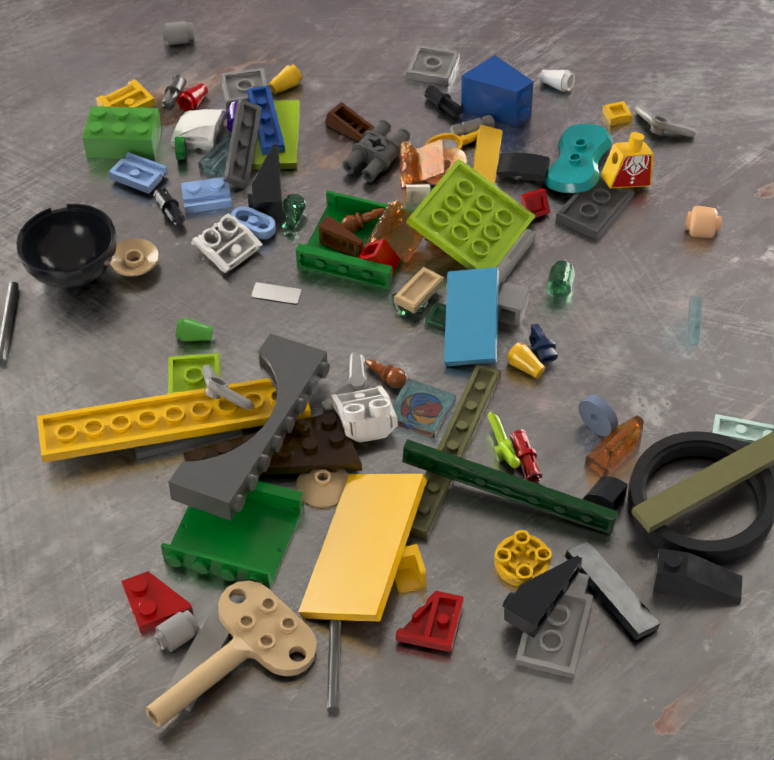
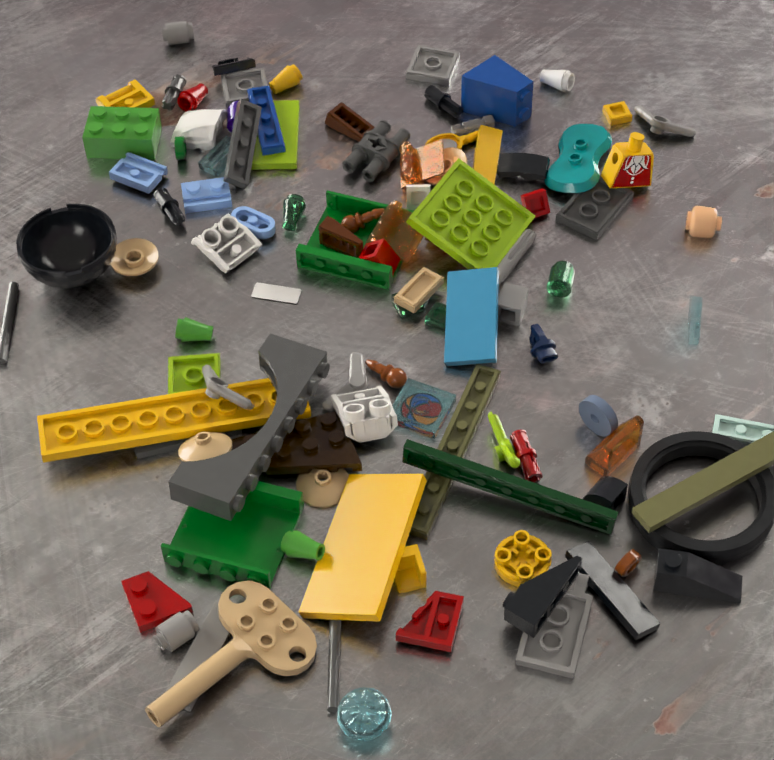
(204, 446): none -> tan dish
(232, 65): none -> black tile
(266, 186): black slope -> none
(301, 546): none -> bright green cone
(364, 714): none -> clear light blue piece
(525, 360): yellow cone -> none
(628, 563): none -> dark orange tile

